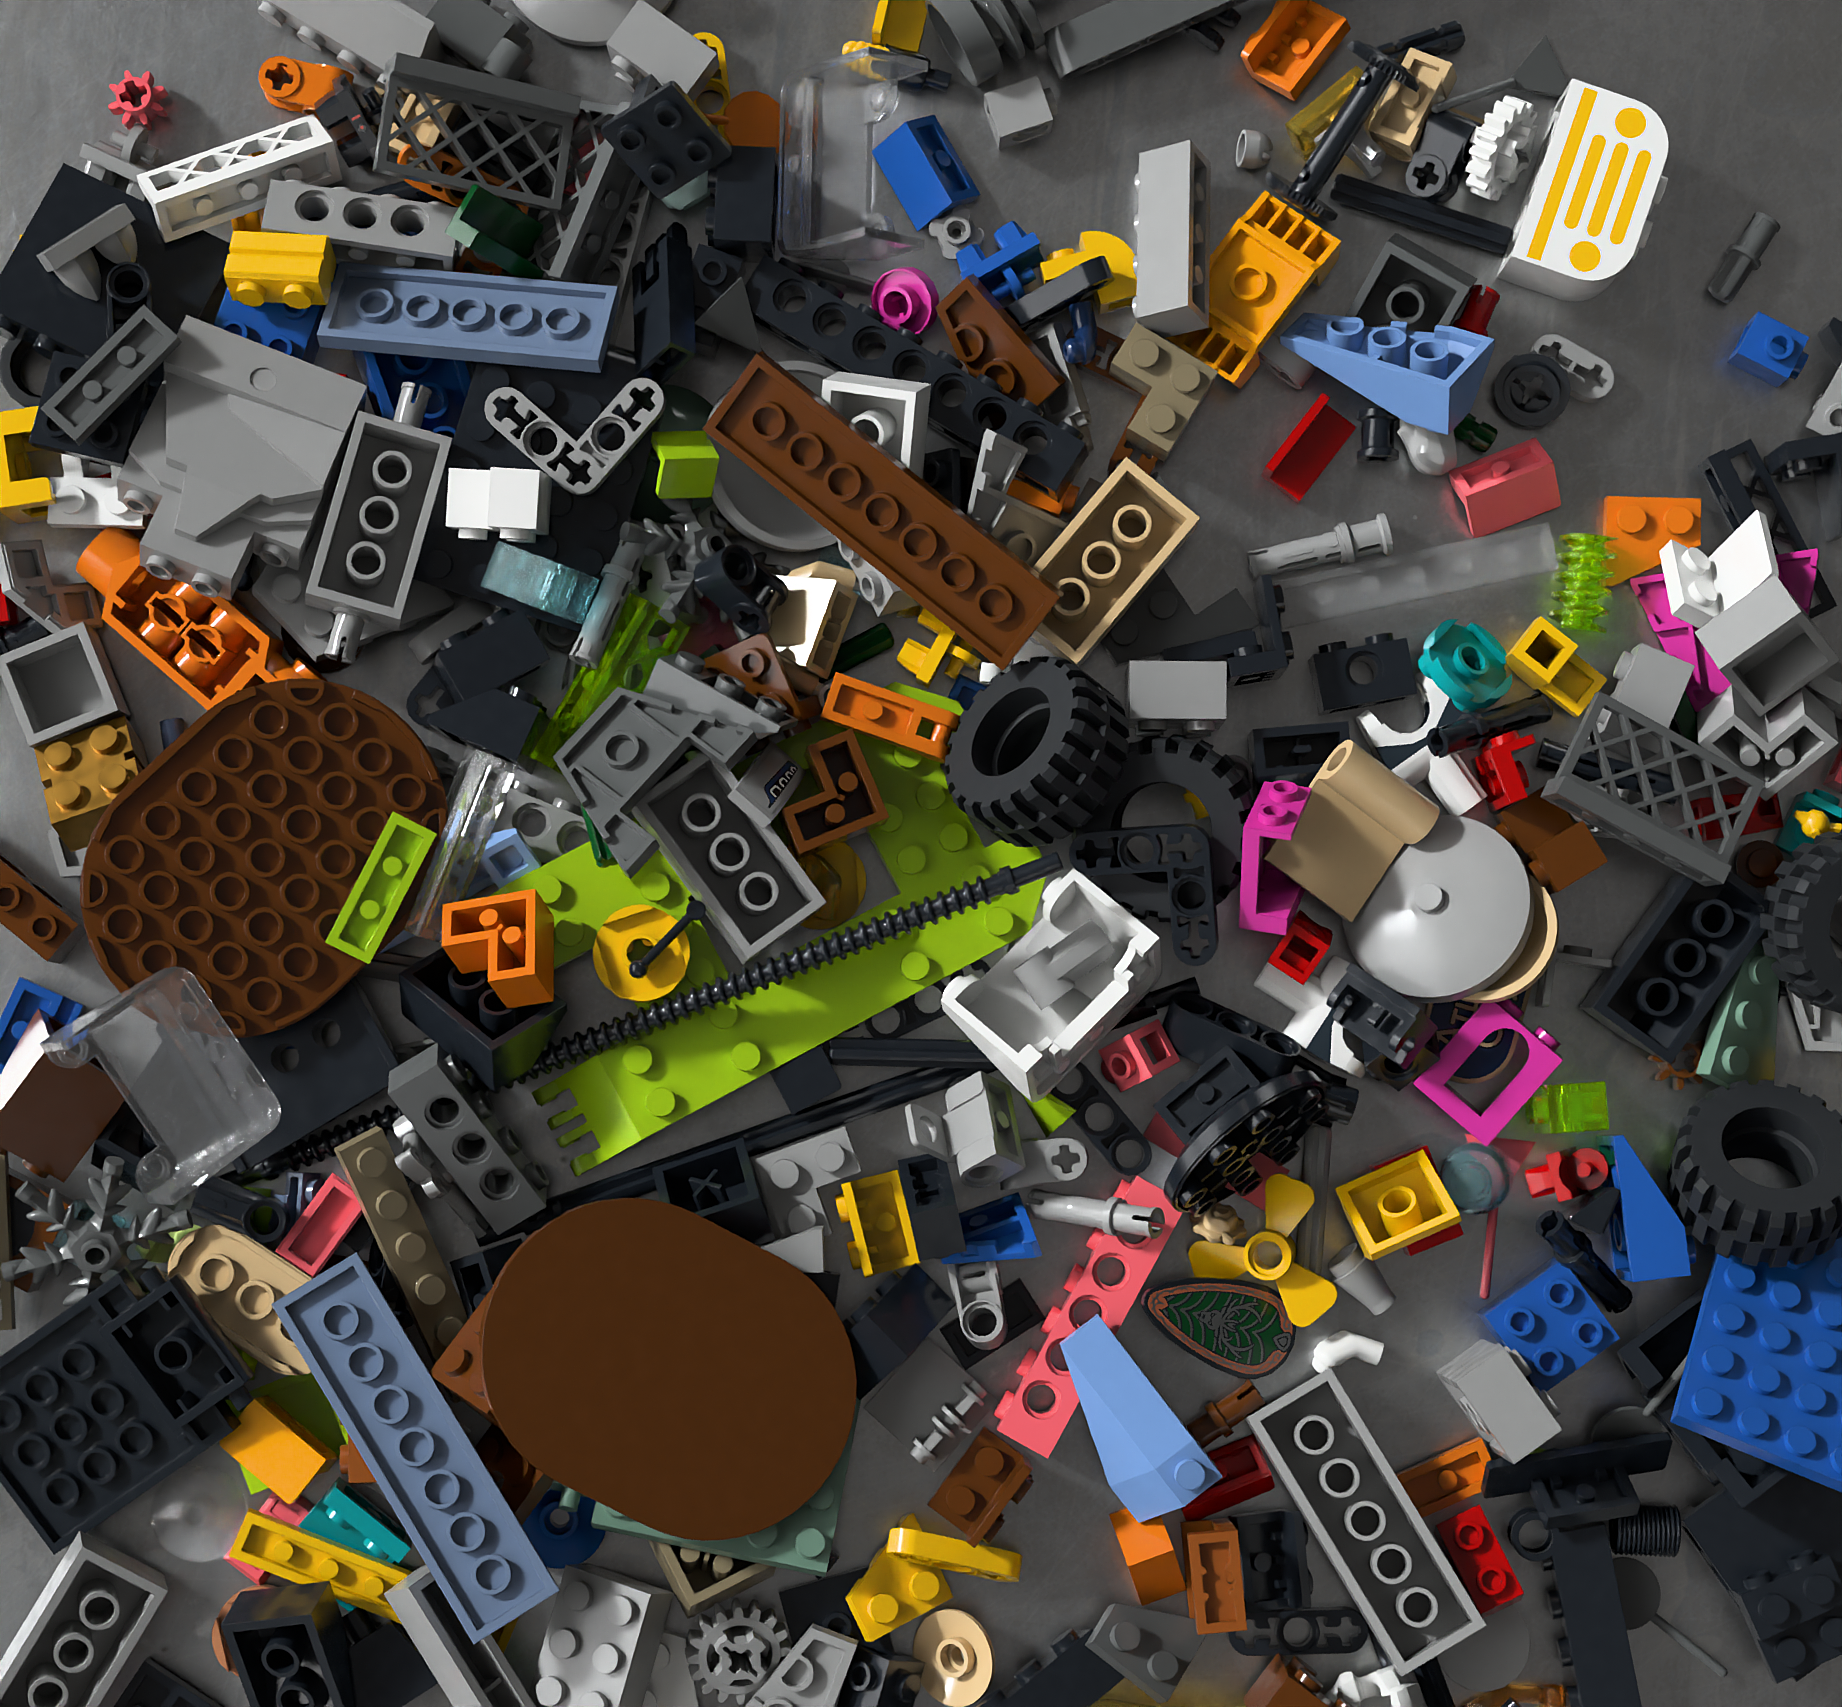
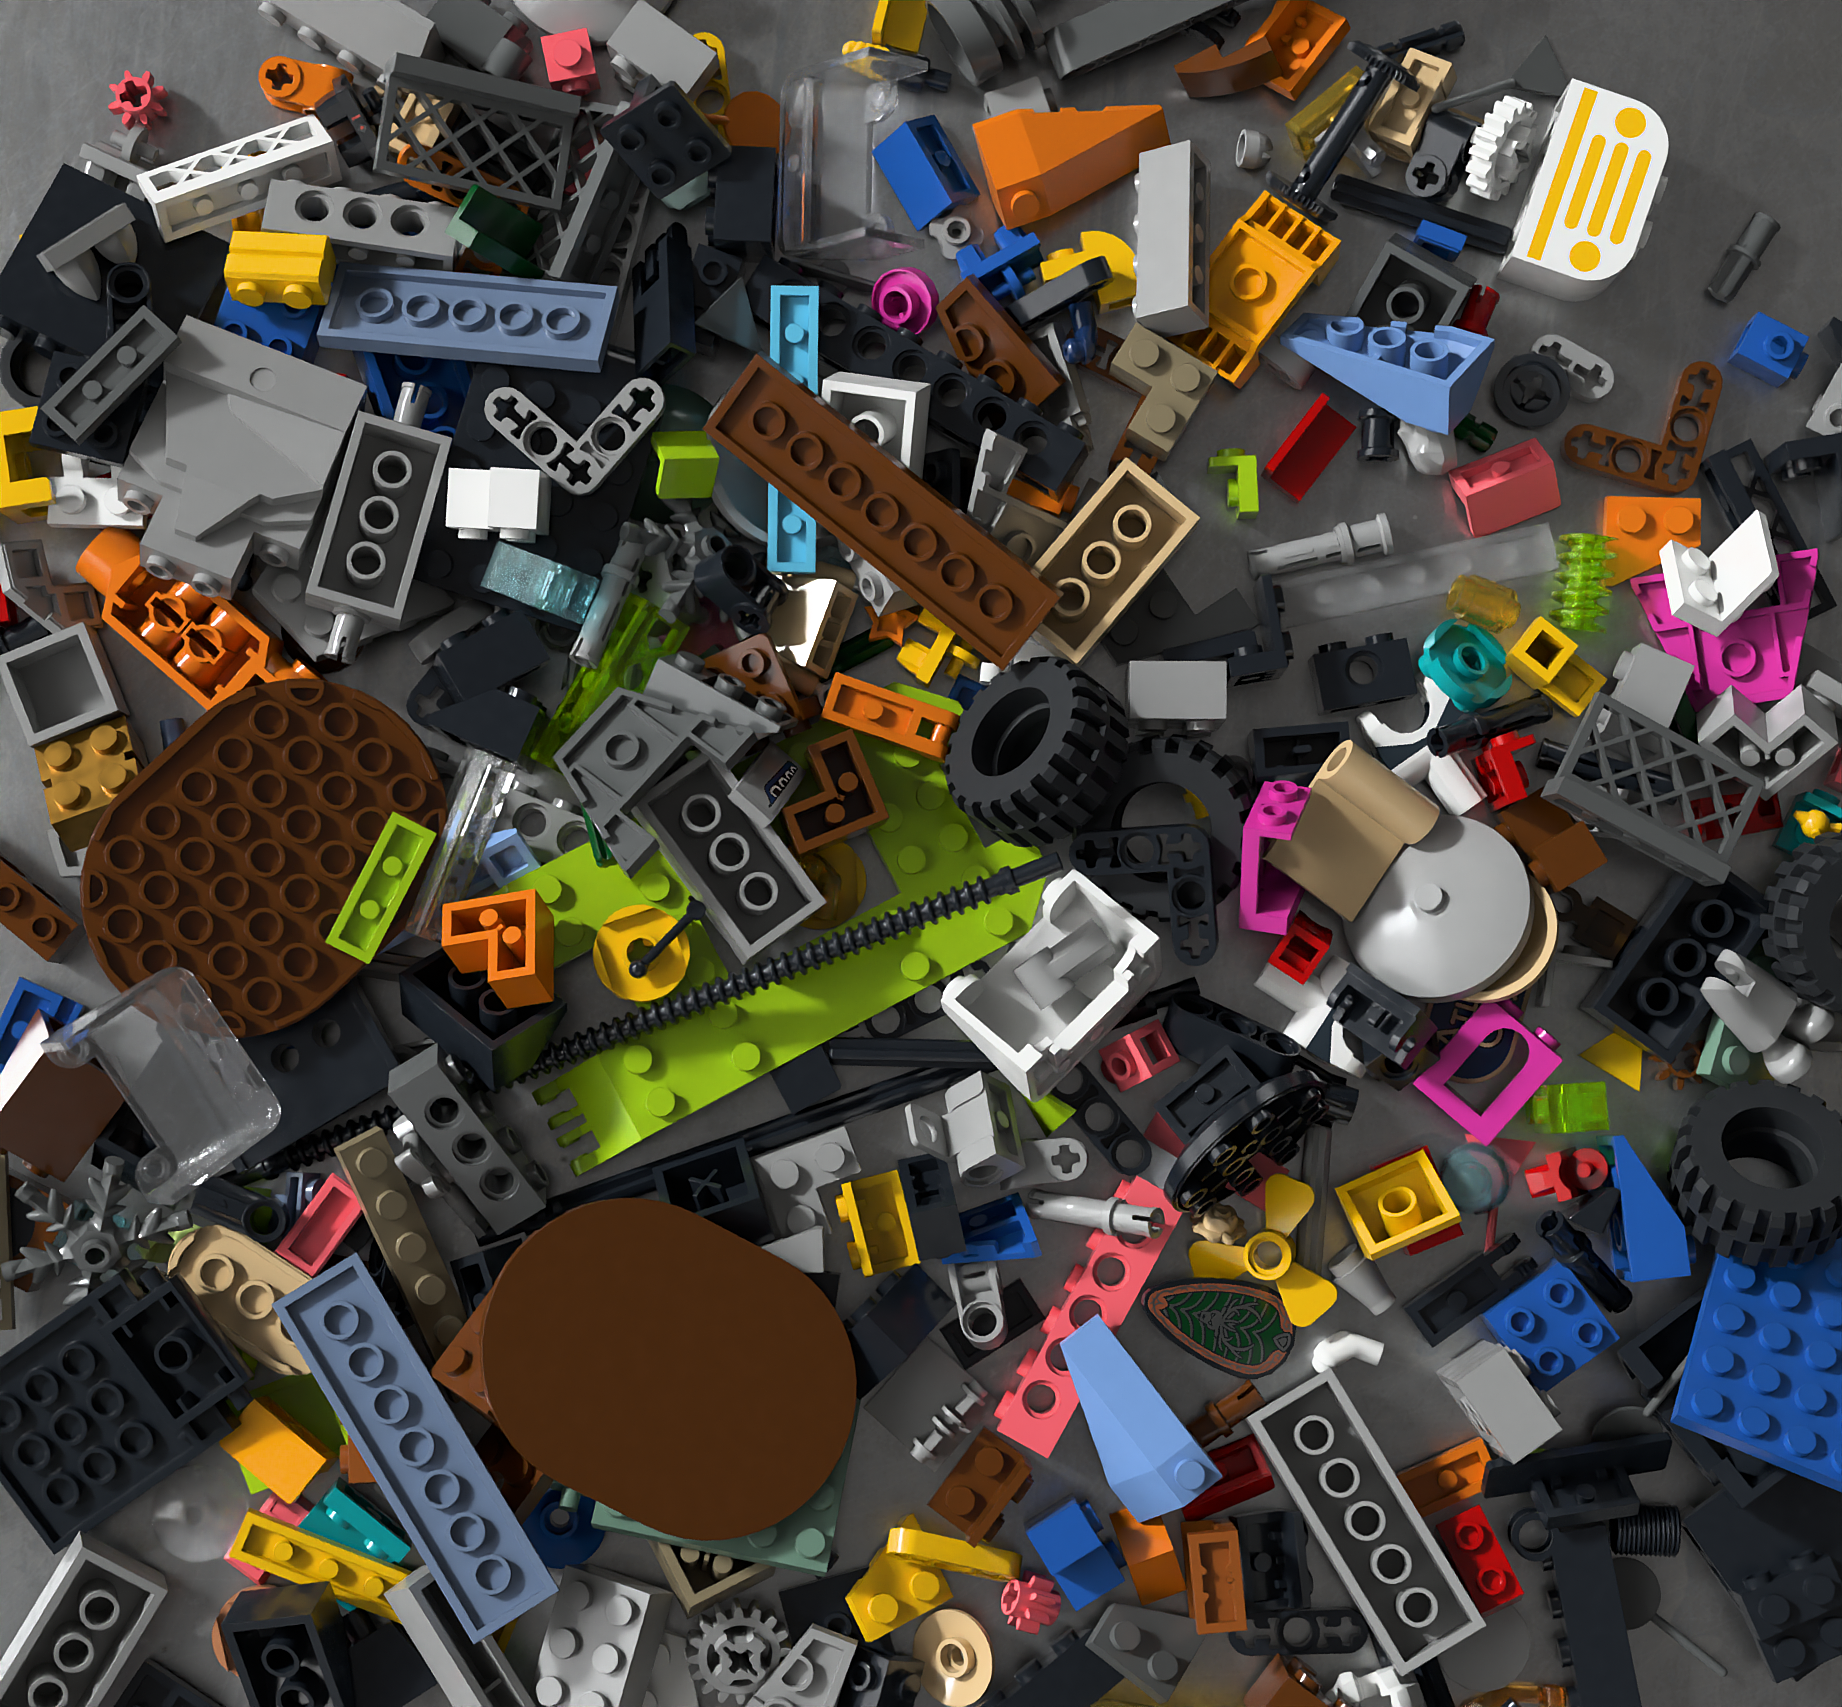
(571, 62): none -> coral brick
(795, 348): none -> medium azure plate
(890, 625): none -> orange piece
(1031, 1602): none -> coral gear
(1057, 158): none -> orange wedge
(1074, 1552): none -> blue brick
(1213, 75): none -> reddish brown slope
(1243, 489): none -> lime bracket
(1439, 240): none -> blue tile
(1467, 1292): none -> black hinge
(1483, 603): none -> clear yellow brick
(1598, 926): none -> dark brown plate
(1617, 1058): none -> yellow piece
(1654, 455): none -> reddish brown beam
(1758, 862): reddish brown plate -> none
(1762, 1010): none -> light grey piece
(1767, 645): light grey piece -> none

